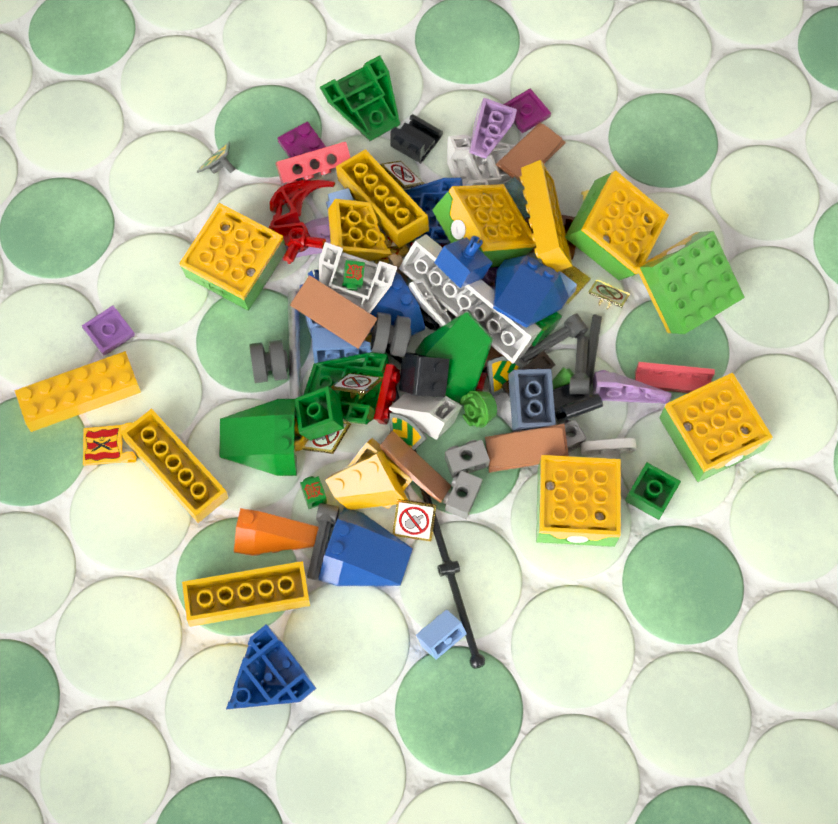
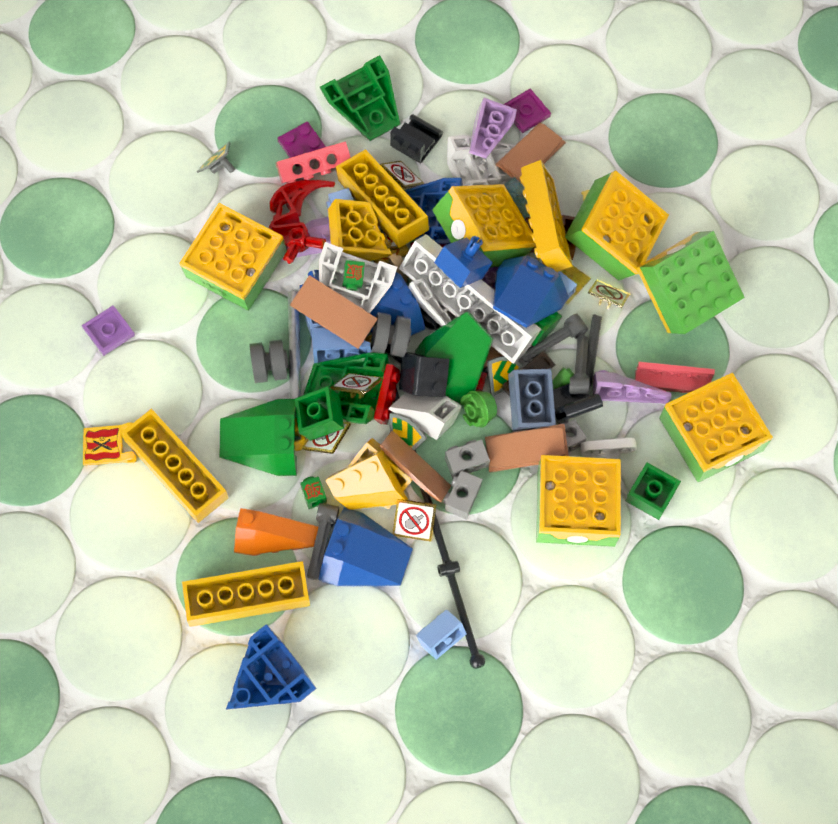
(77, 391): yellow brick -> none

